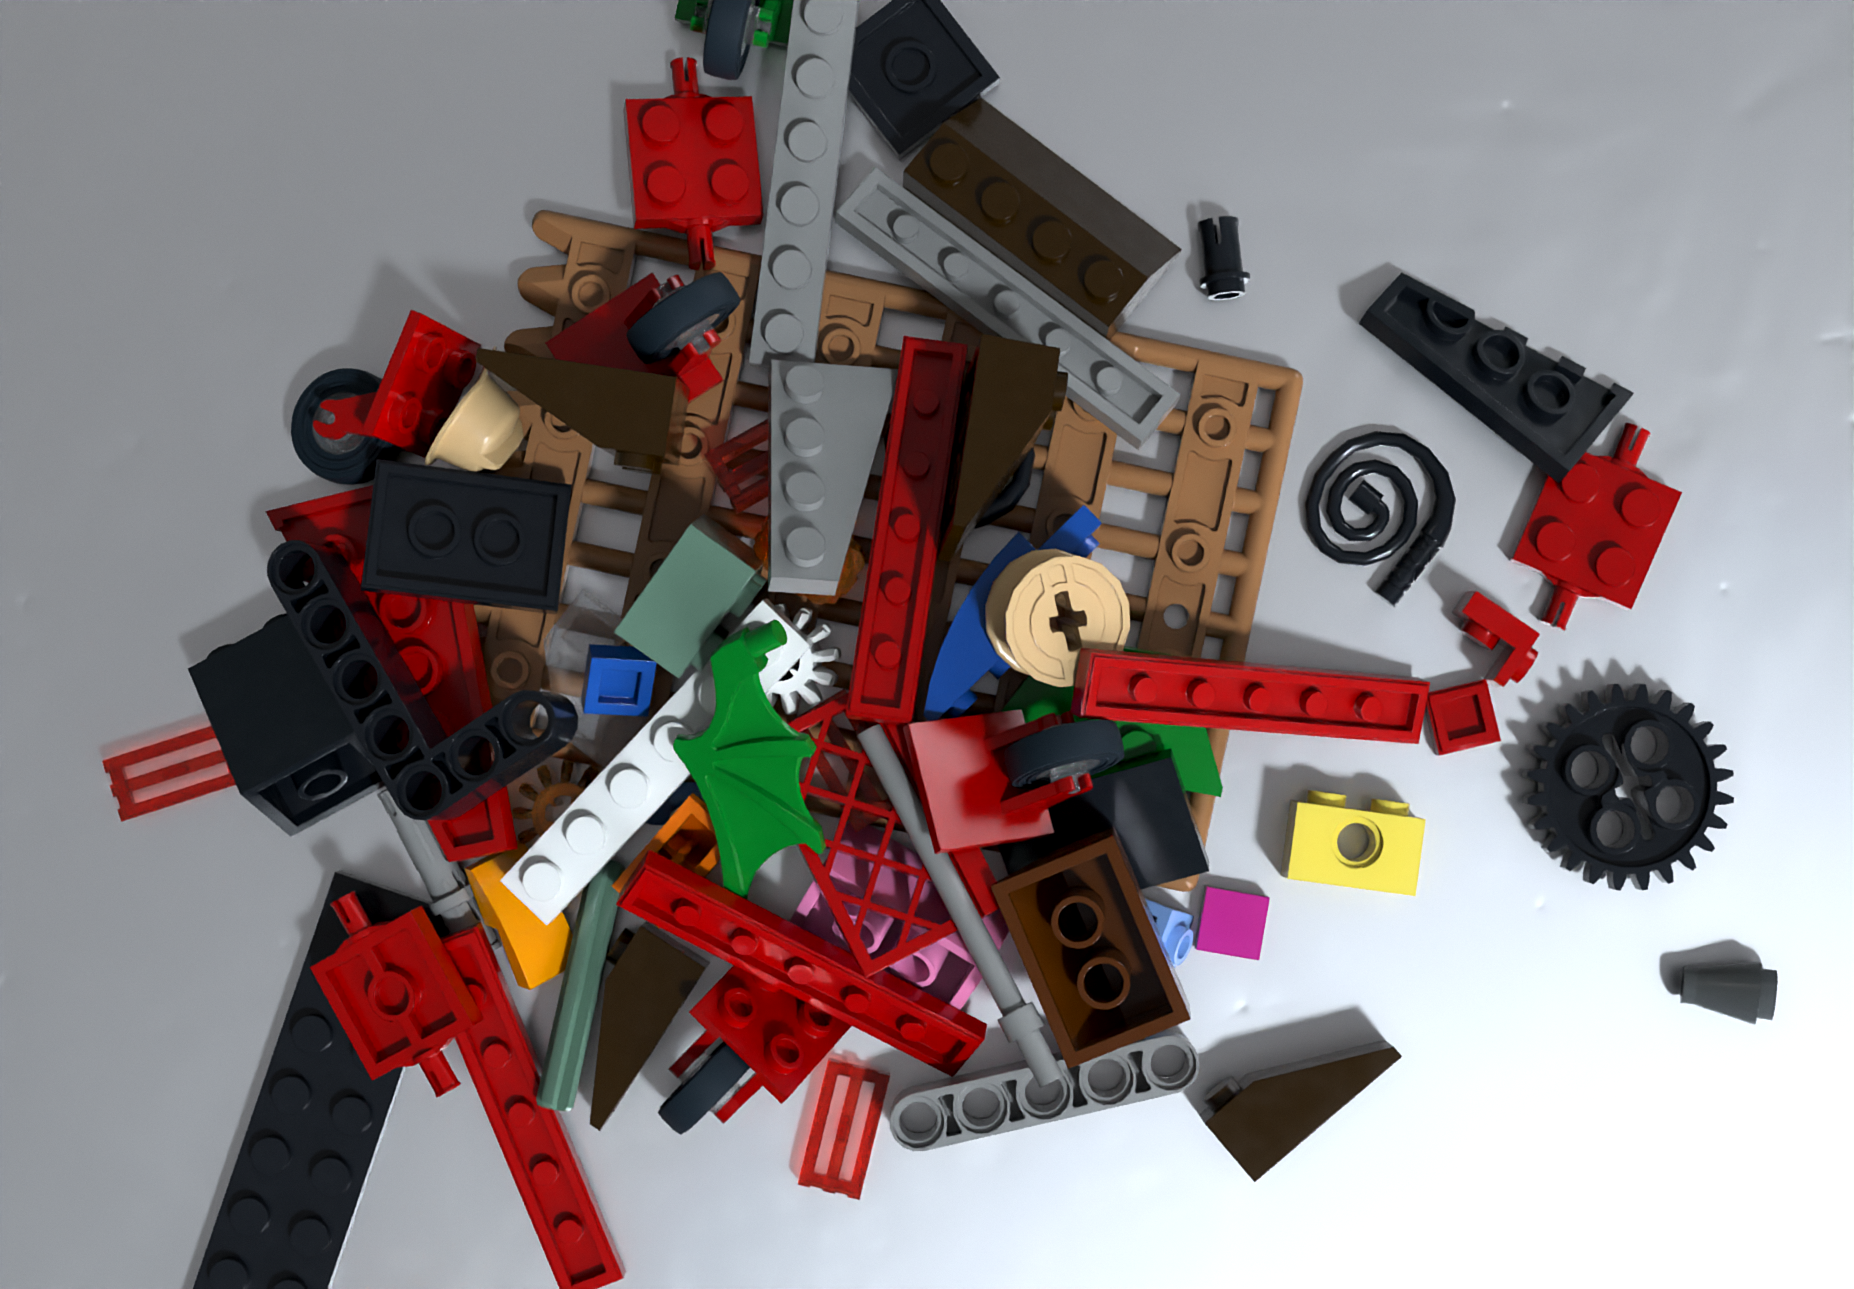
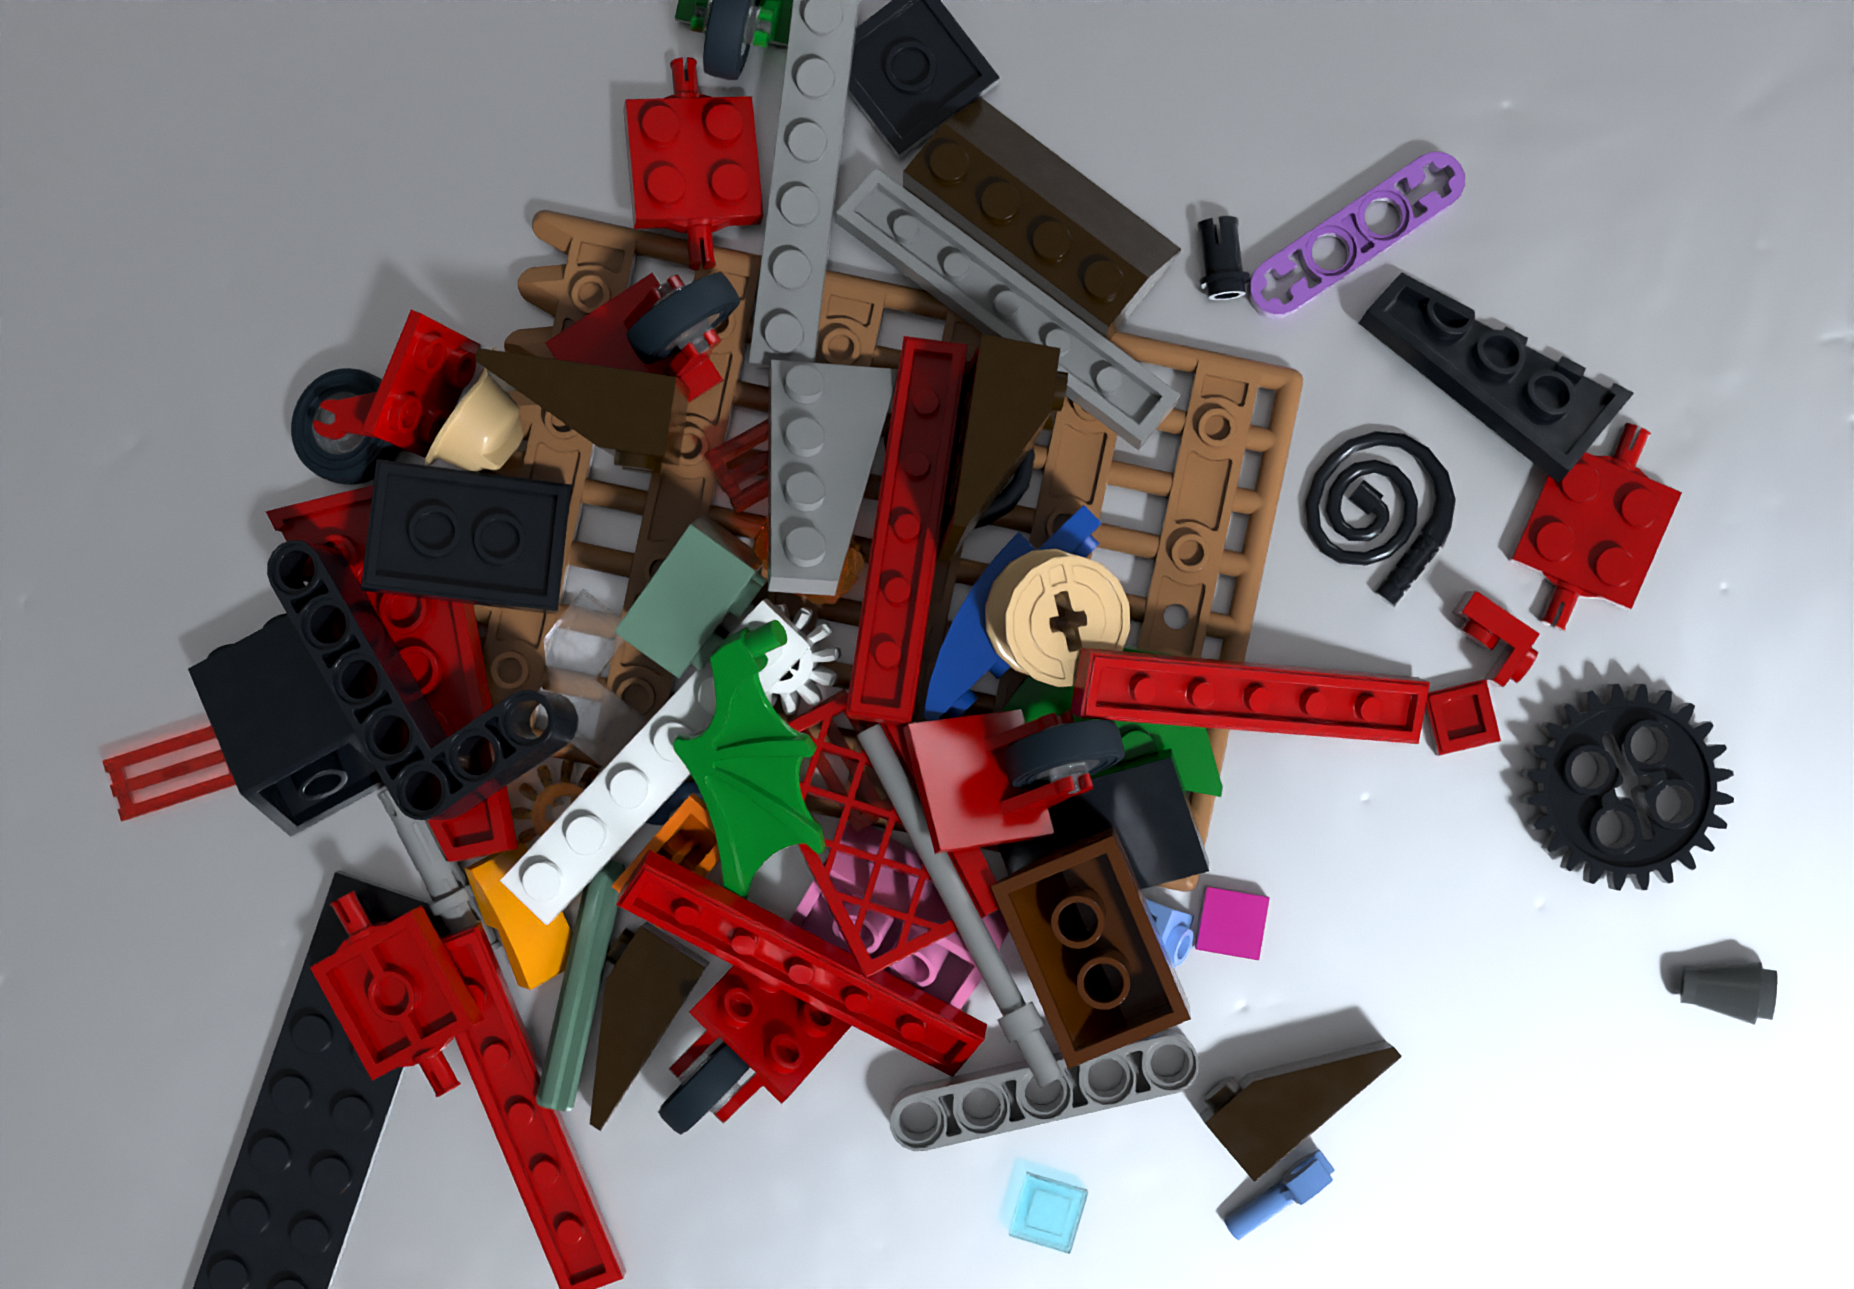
(617, 681): blue plate -> none
(830, 1181): clear red tile -> none
(1048, 1212): none -> clear light blue tile
(1297, 1185): none -> medium blue bar
(1359, 240): none -> medium lavender beam
(1386, 865): light yellow brick -> none

